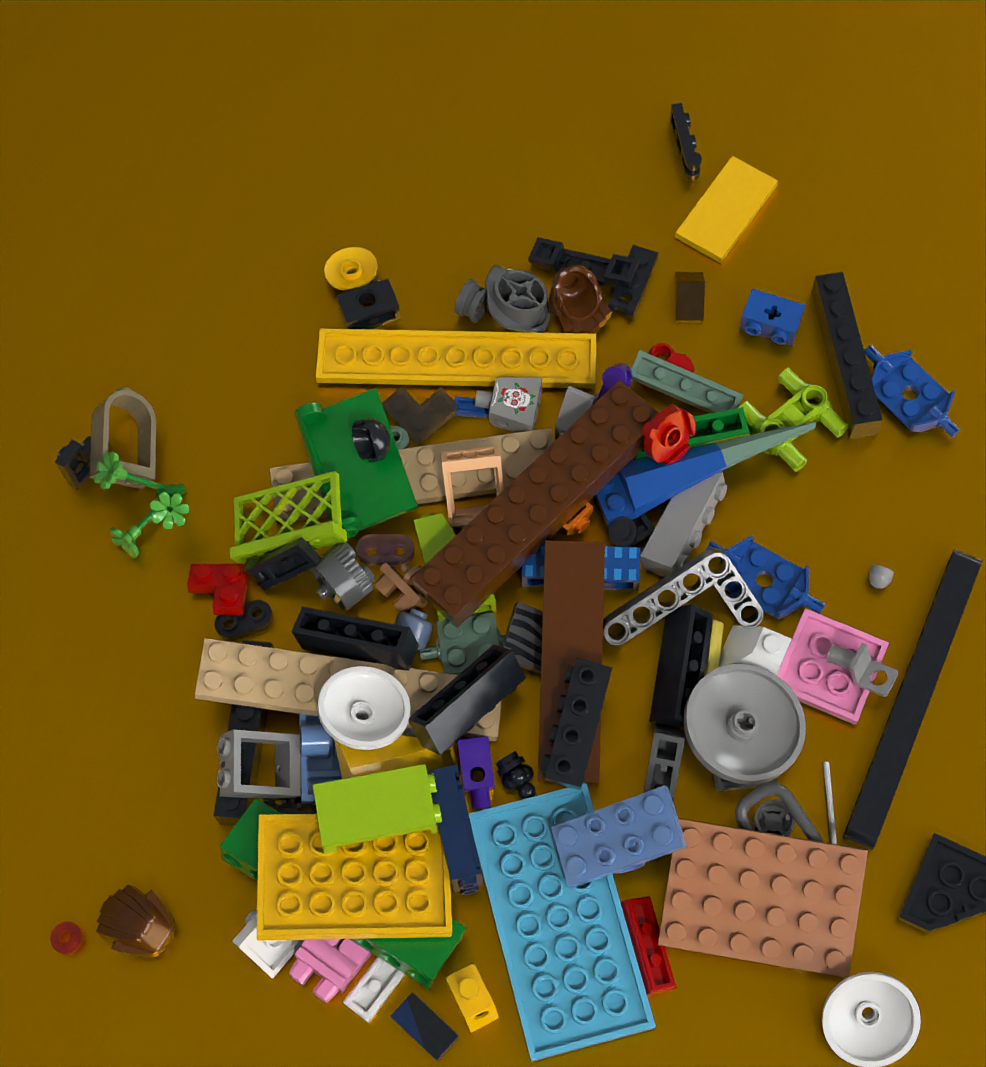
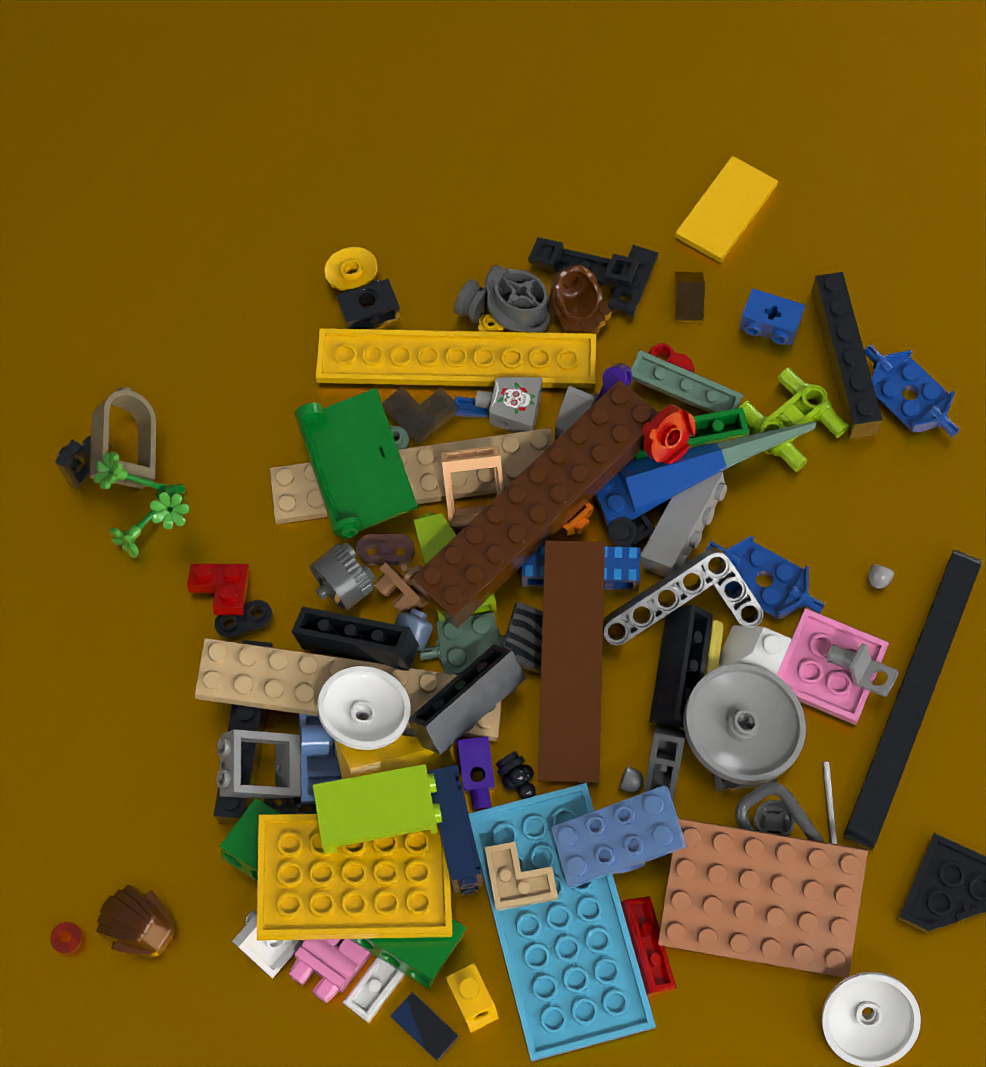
(282, 564): black plate -> none
(316, 536): lime fence -> none
(371, 439): black hair -> none
(483, 325): none -> yellow plate
(517, 888): none -> tan plate
(577, 724): black brick -> none
(631, 780): none -> light grey hinge
(685, 142): black plate -> none

